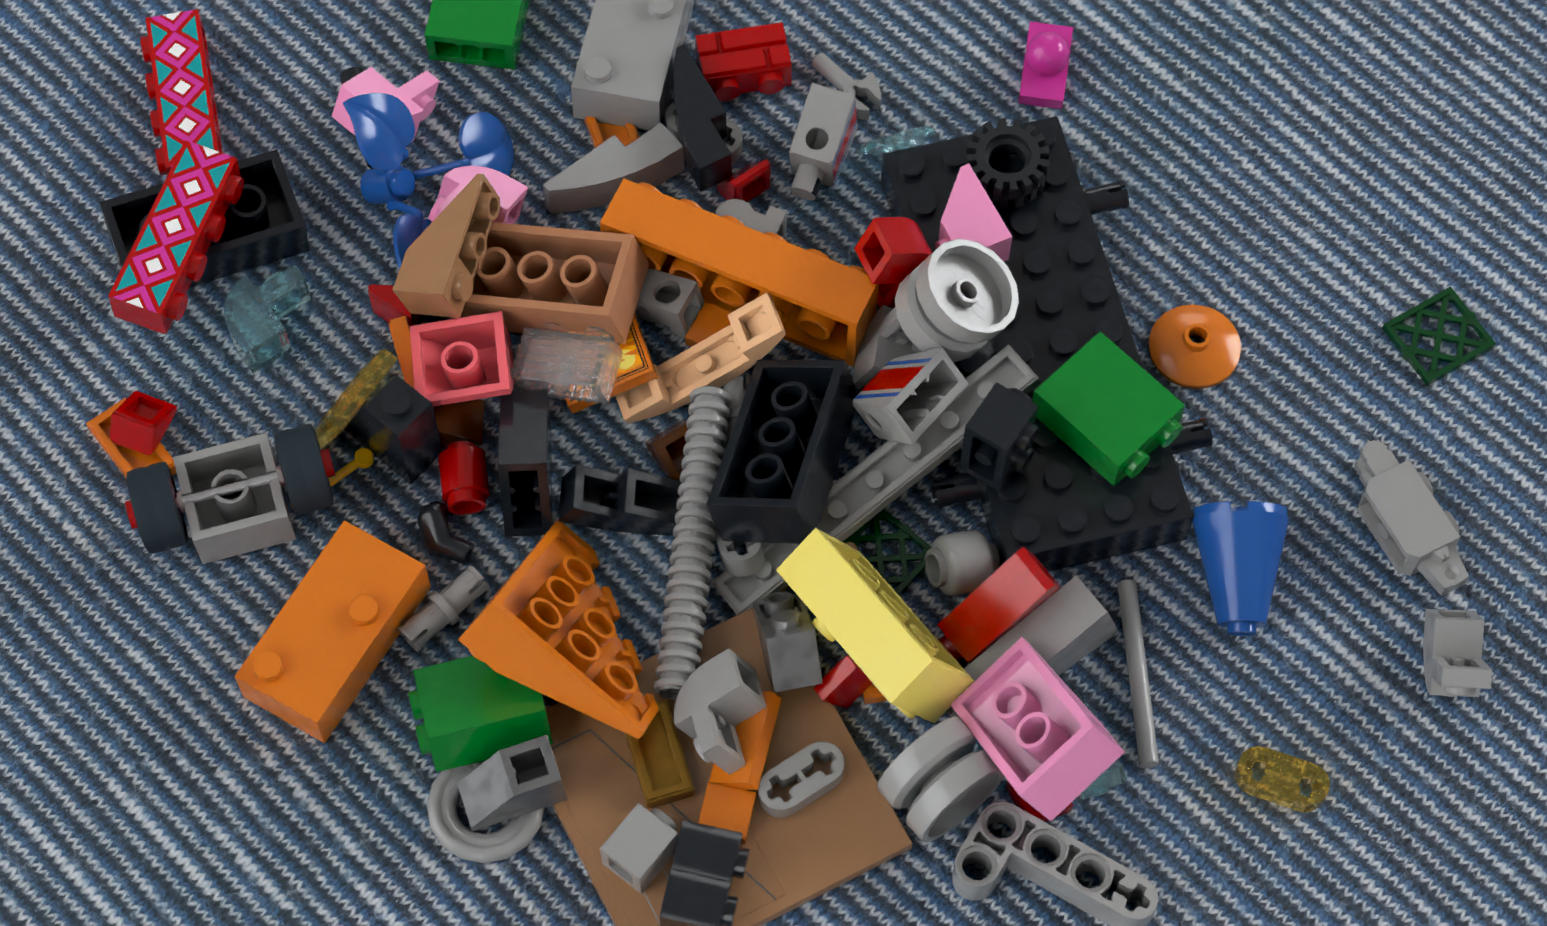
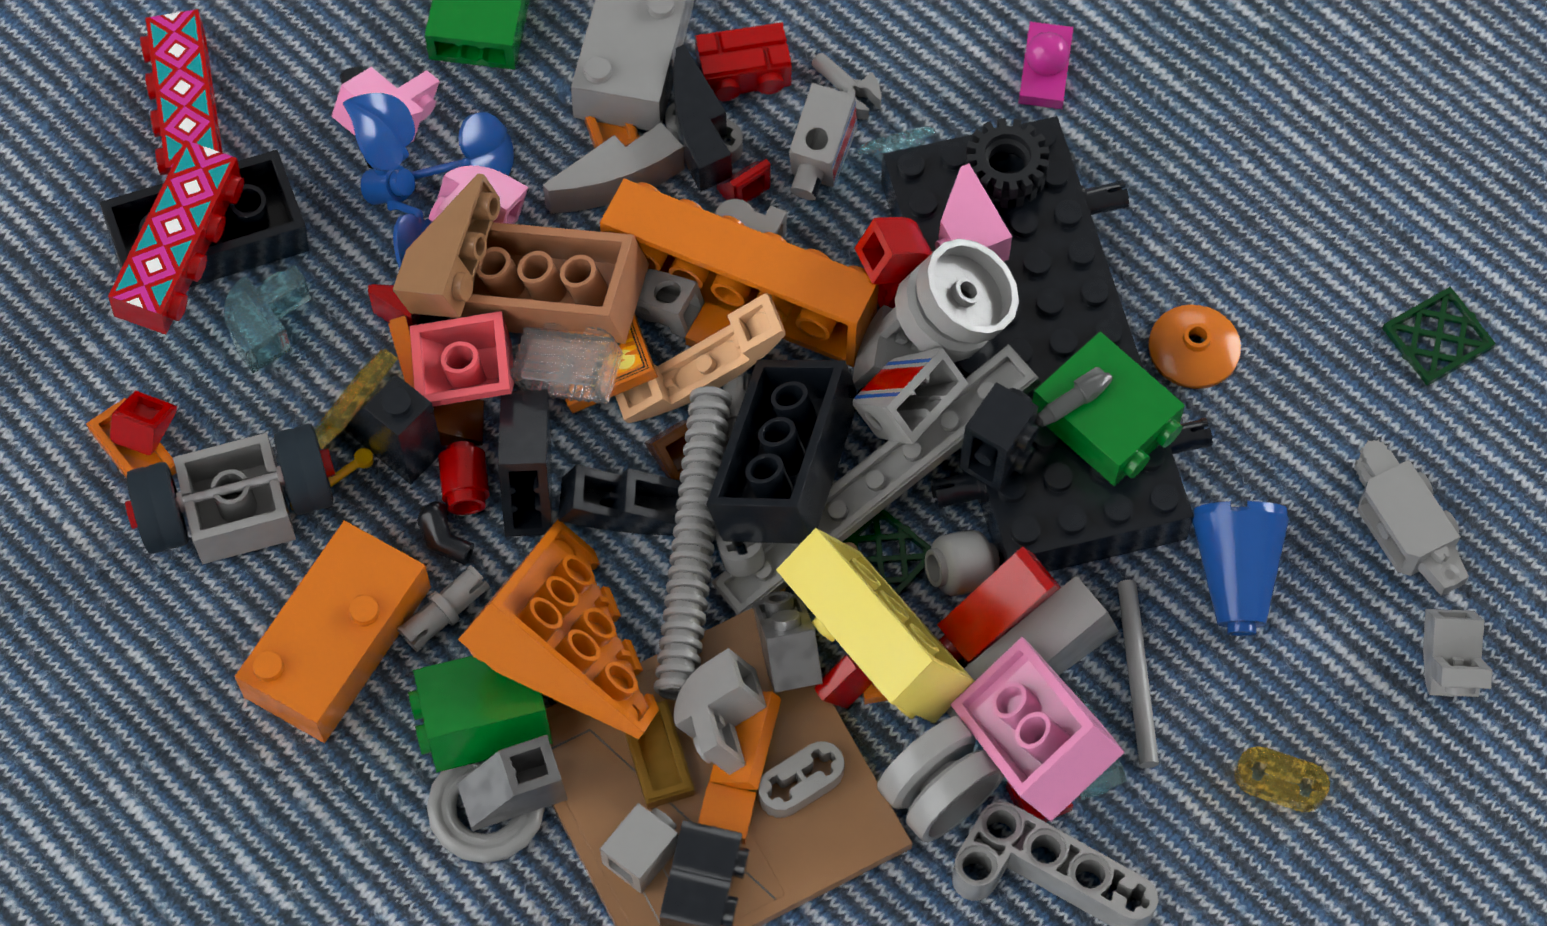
(1085, 390): none -> dark grey piece

